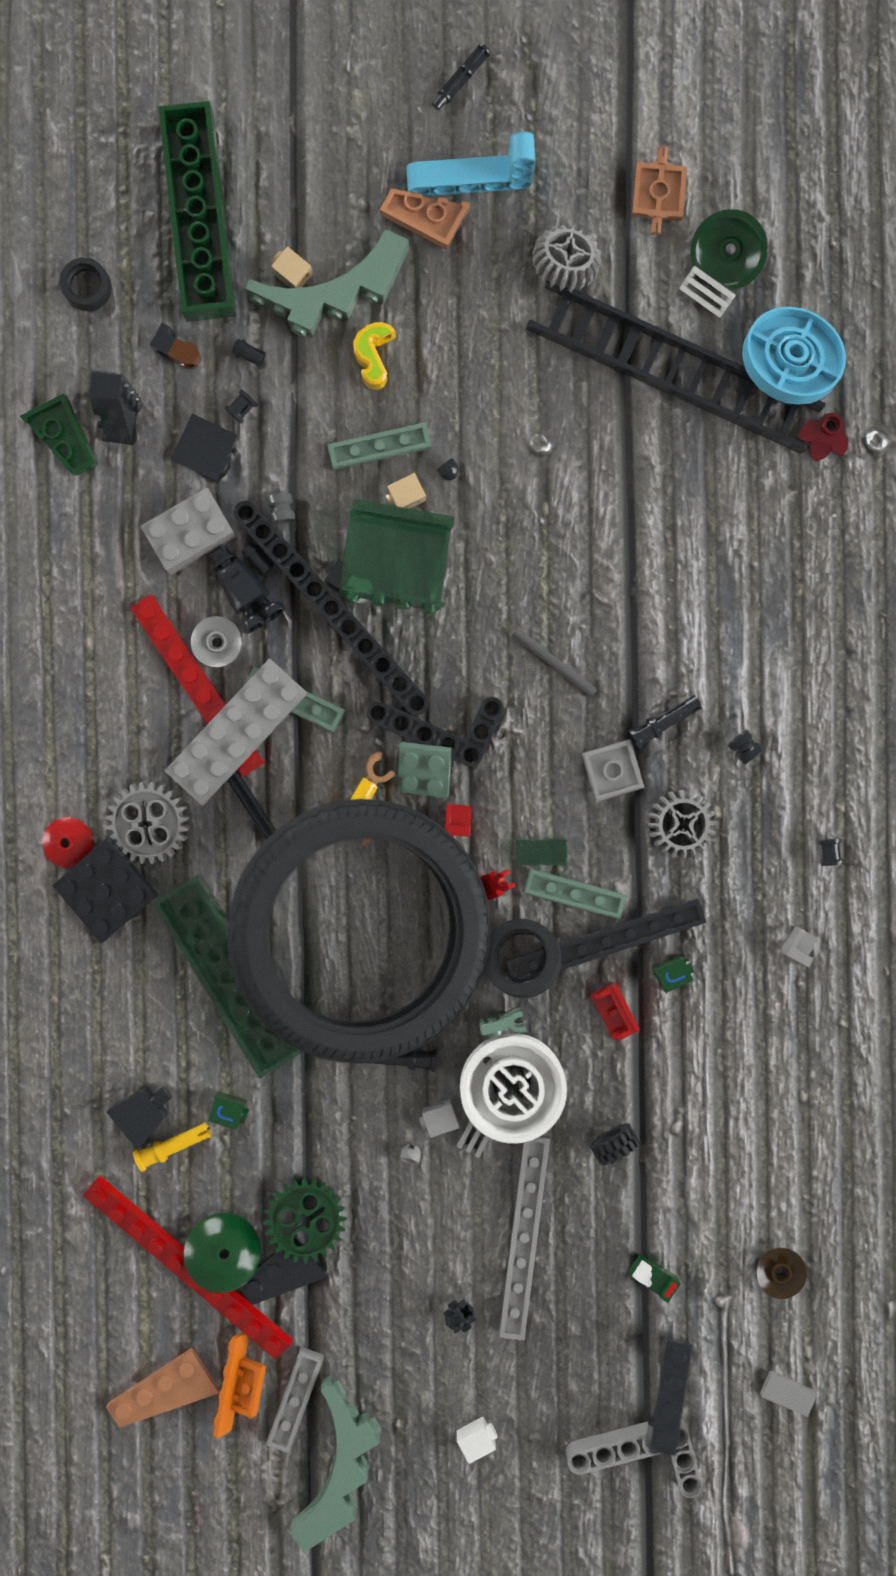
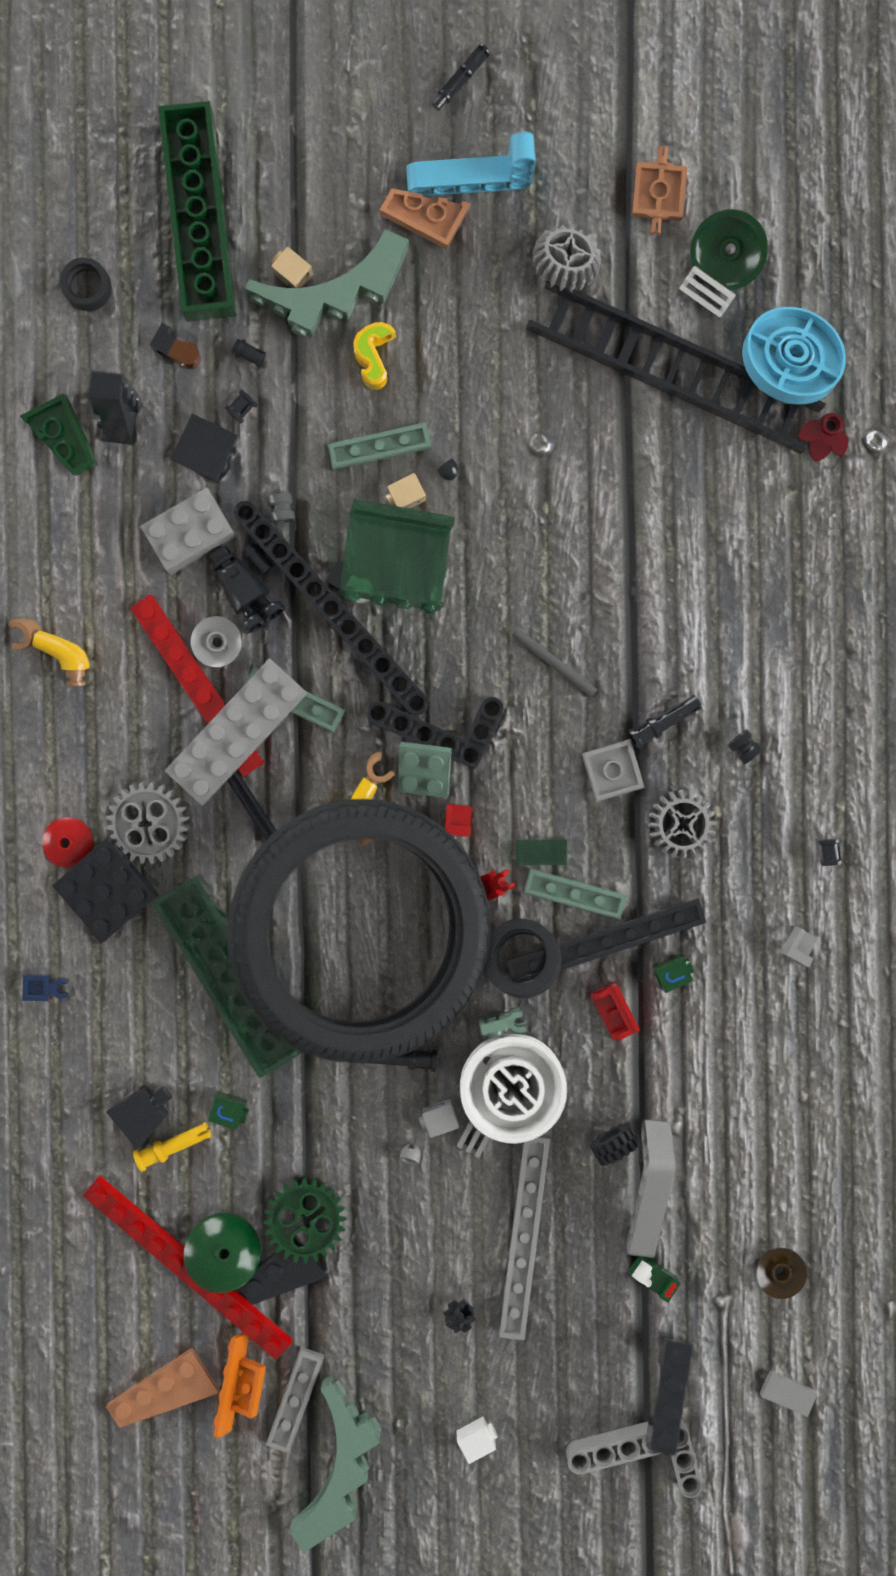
(39, 987): none -> dark blue plate
(69, 655): none -> piece
(653, 1188): none -> light grey beam

